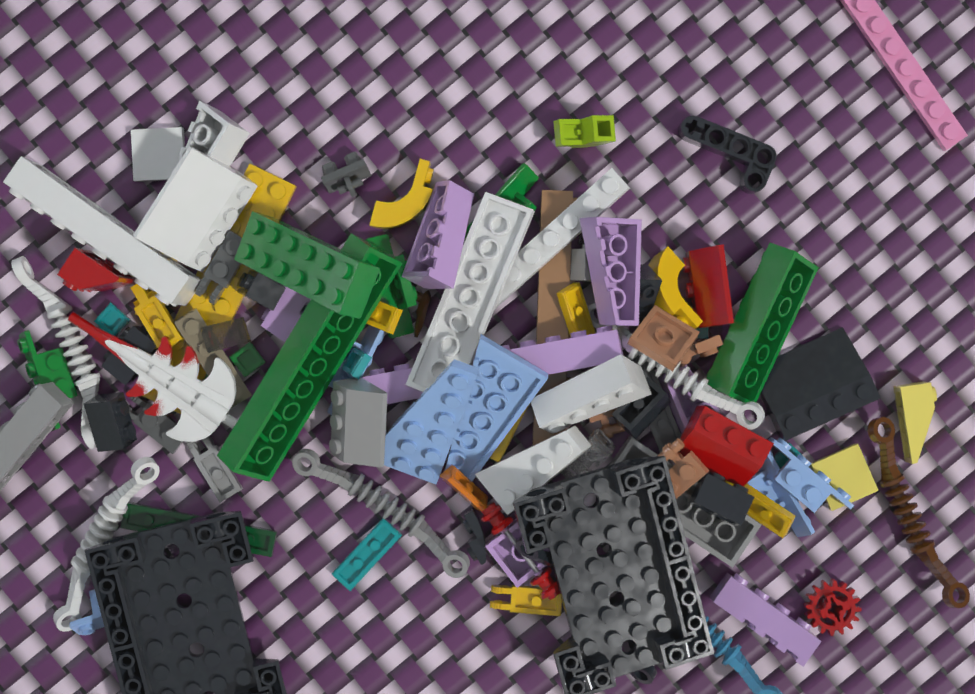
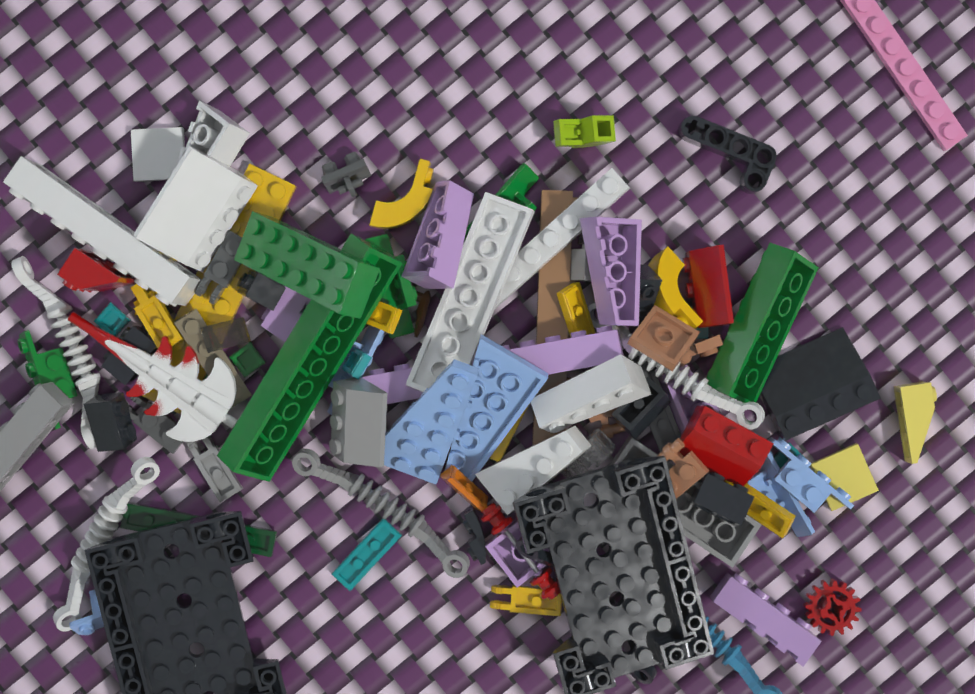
(923, 548): reddish brown piece -> none

